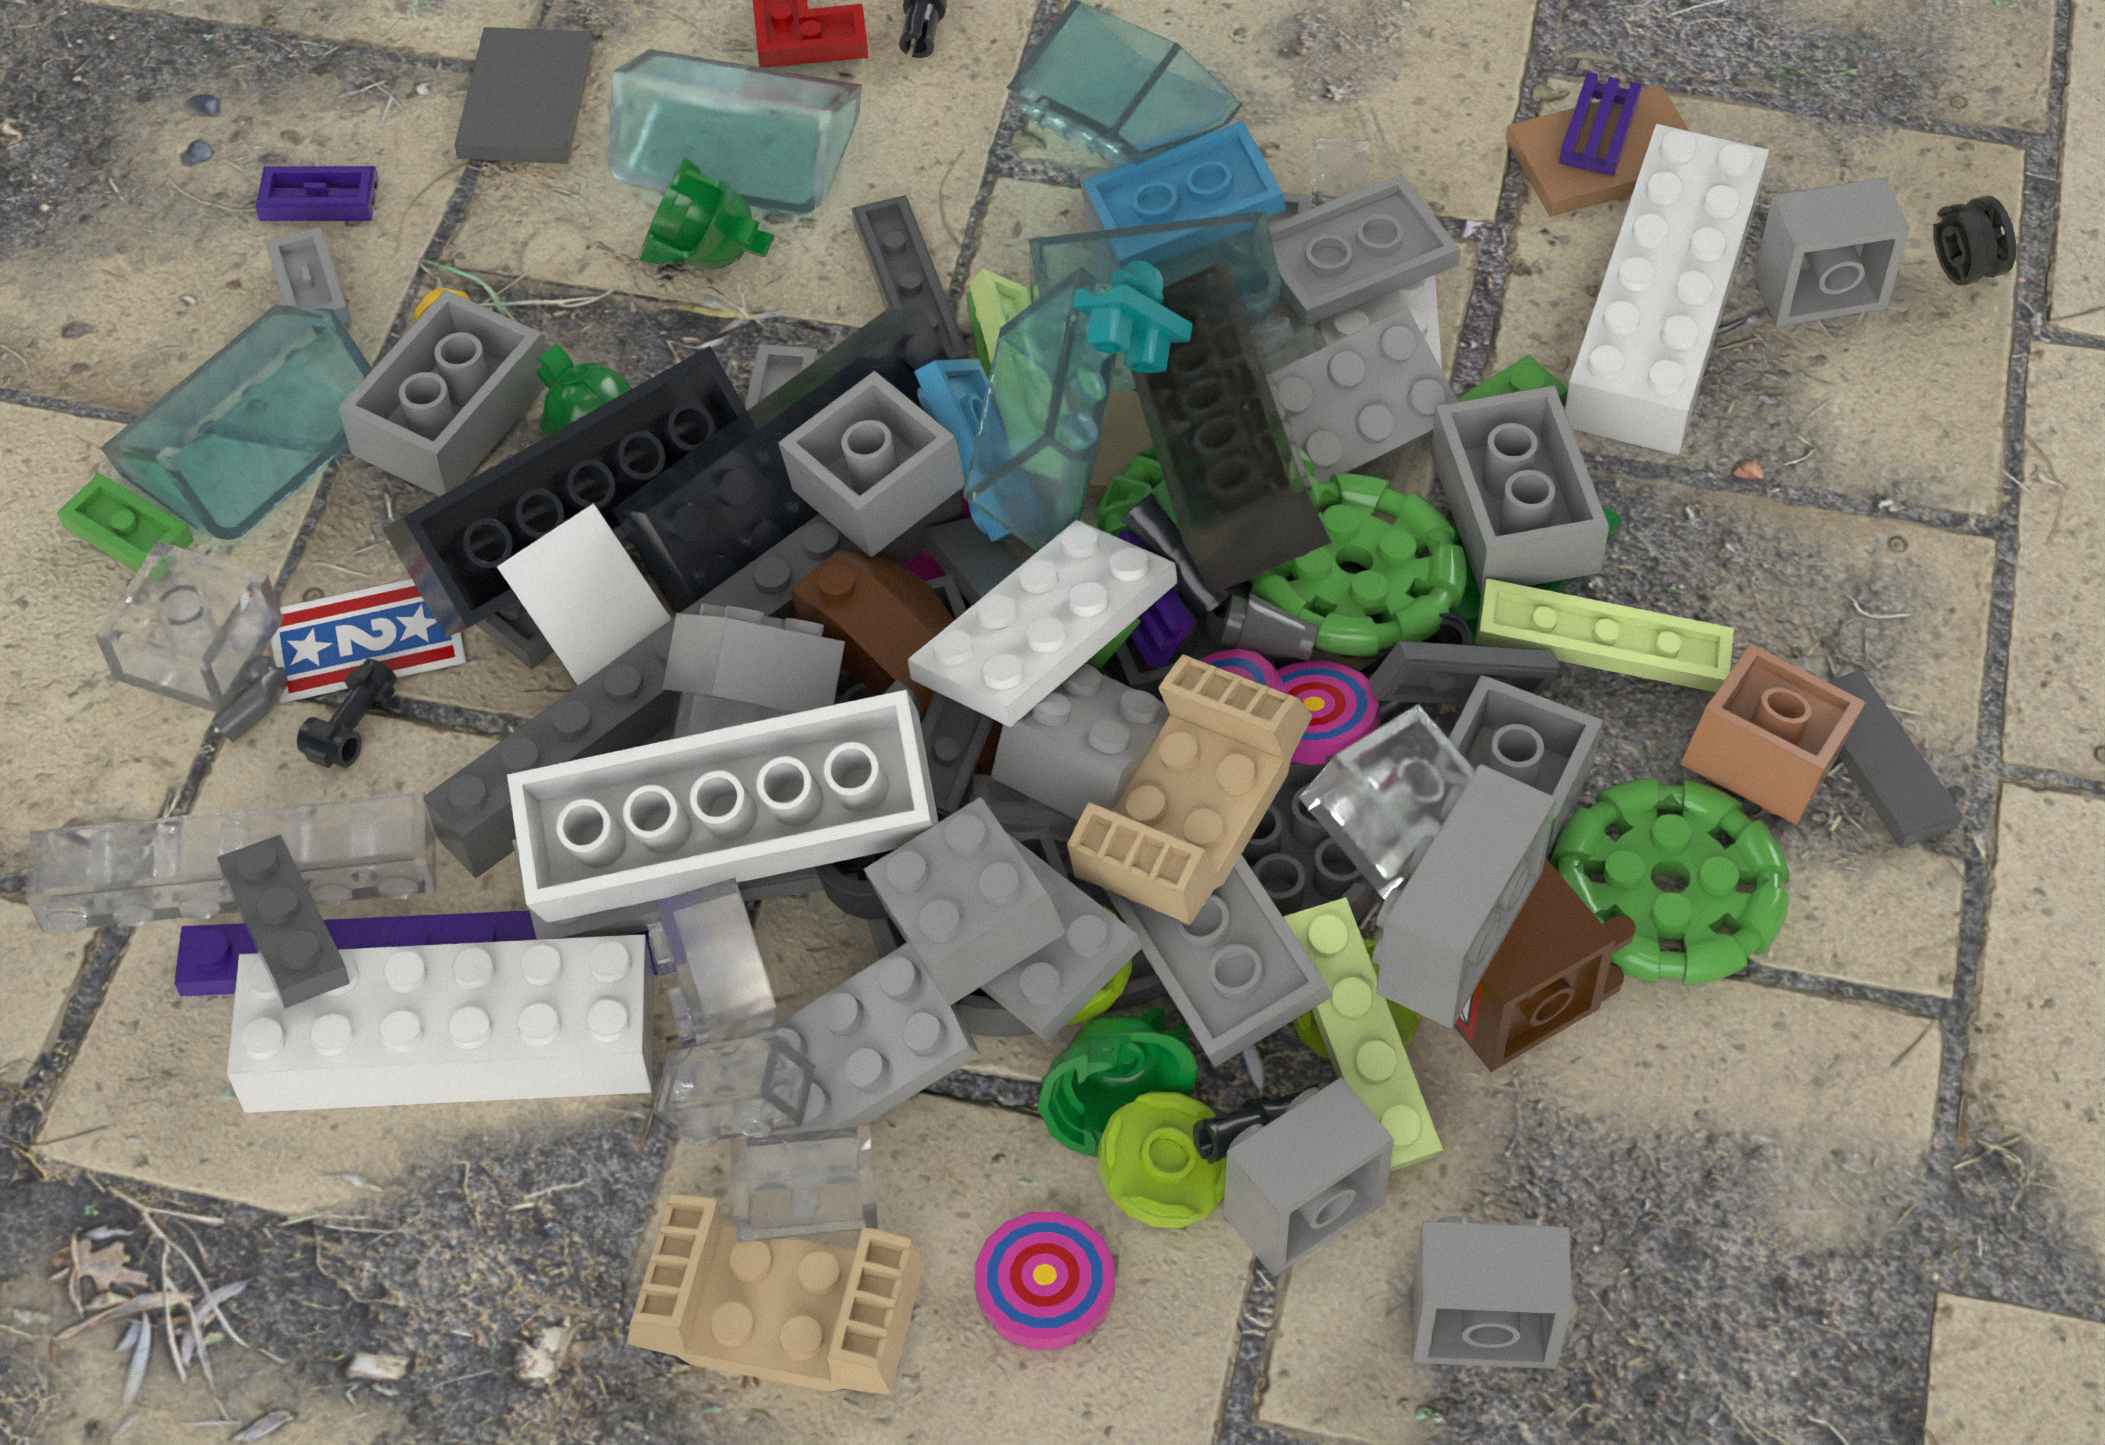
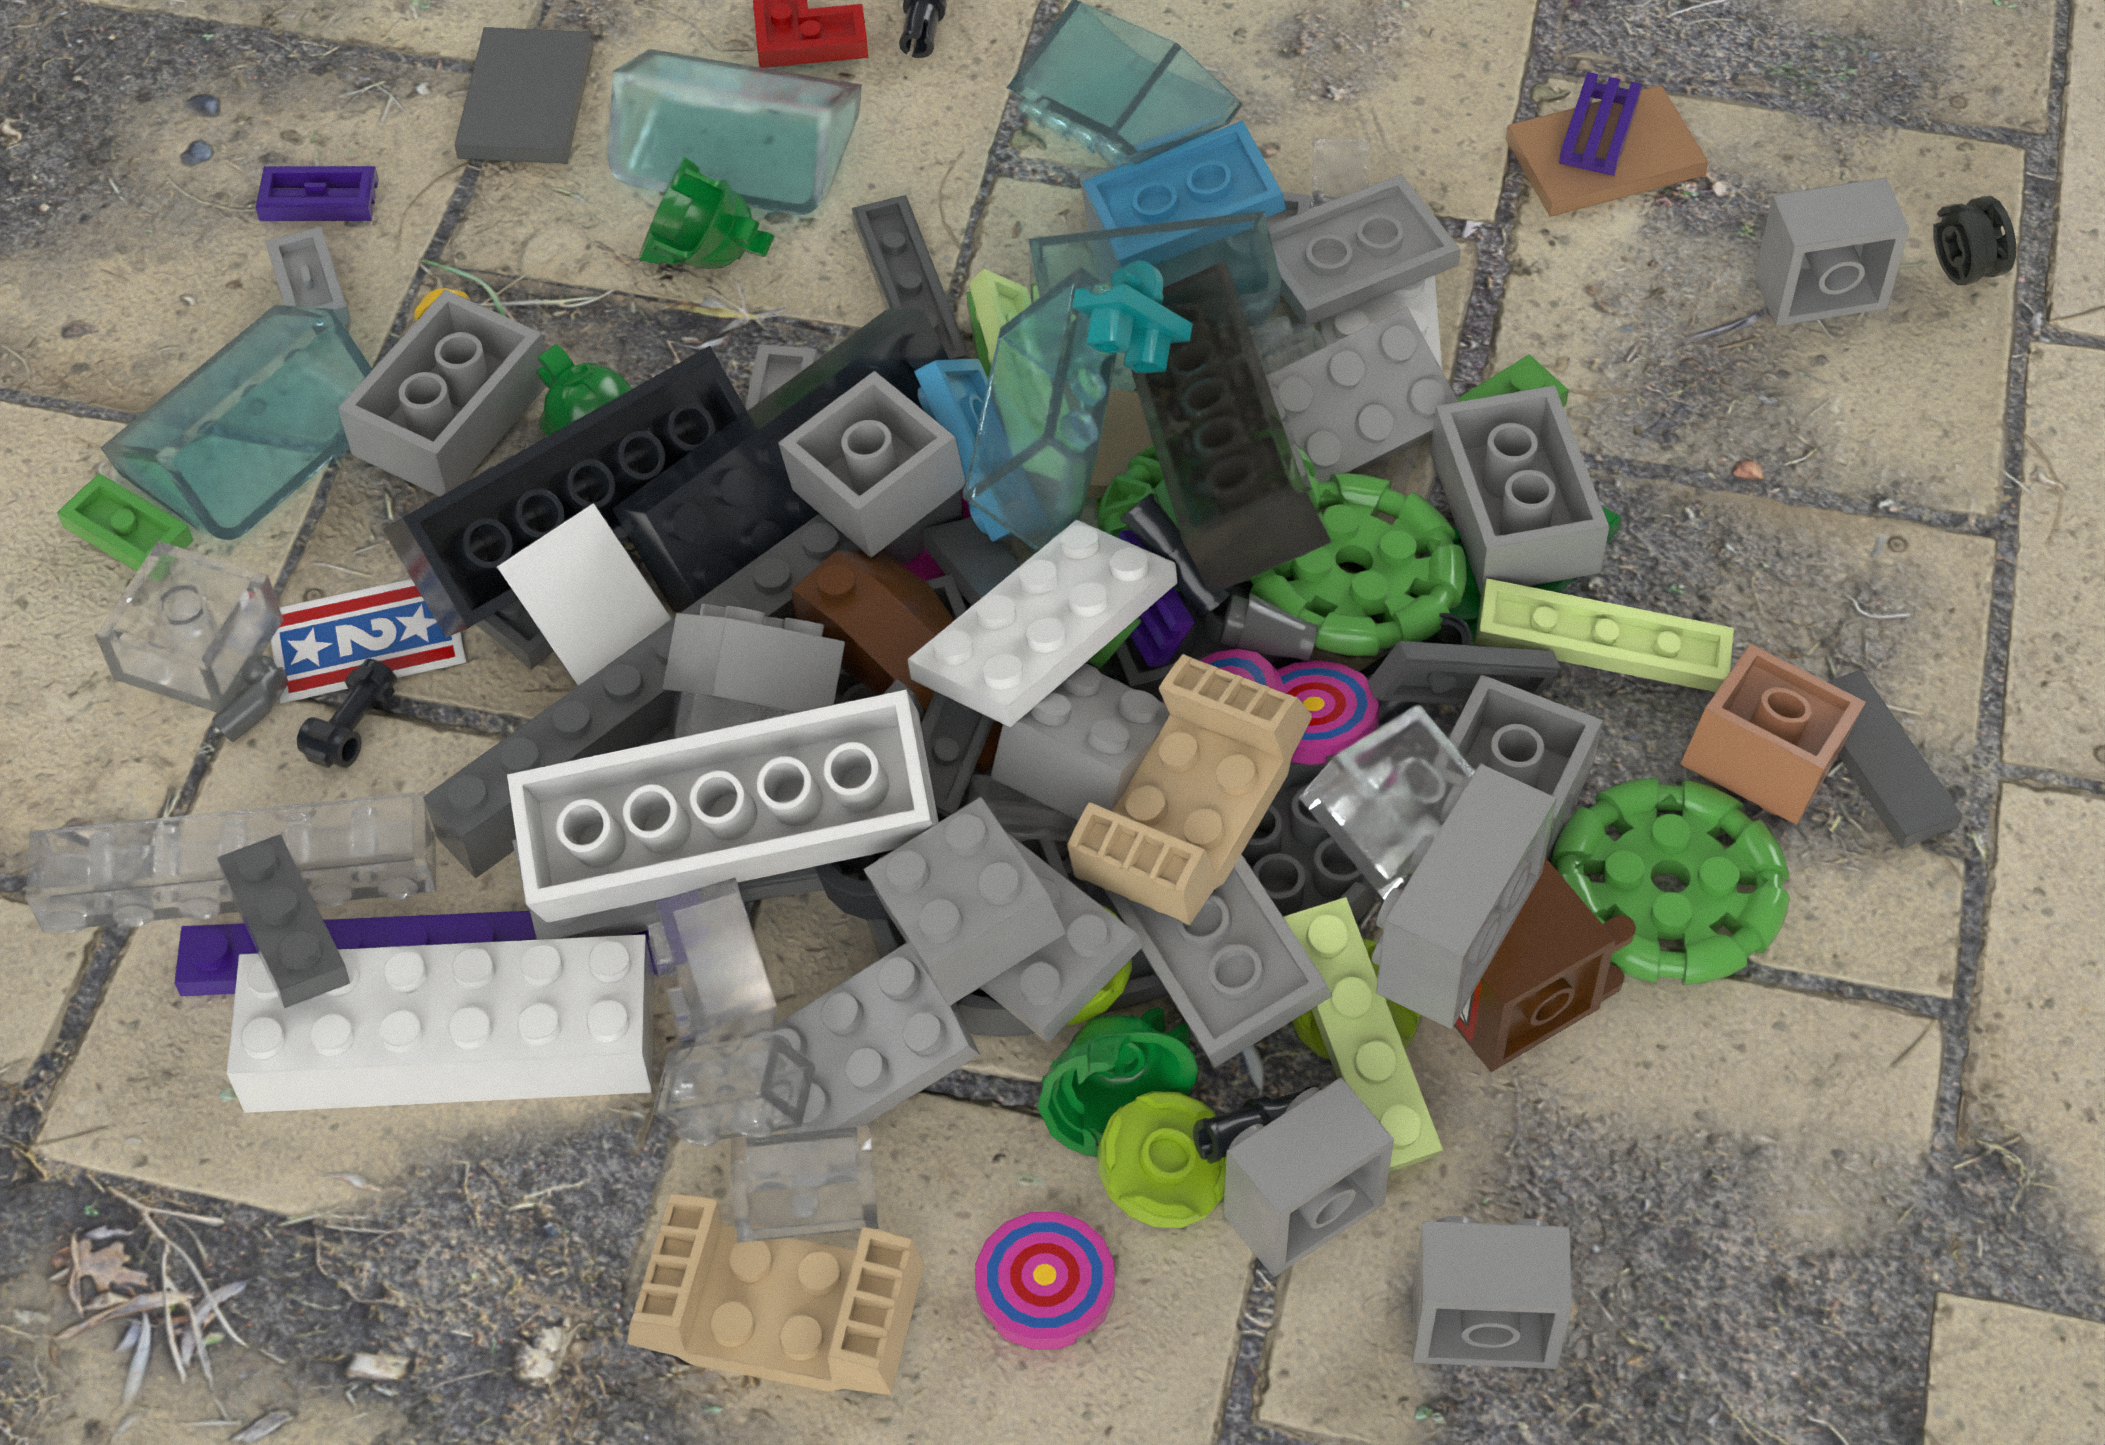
(1665, 289): white brick -> none

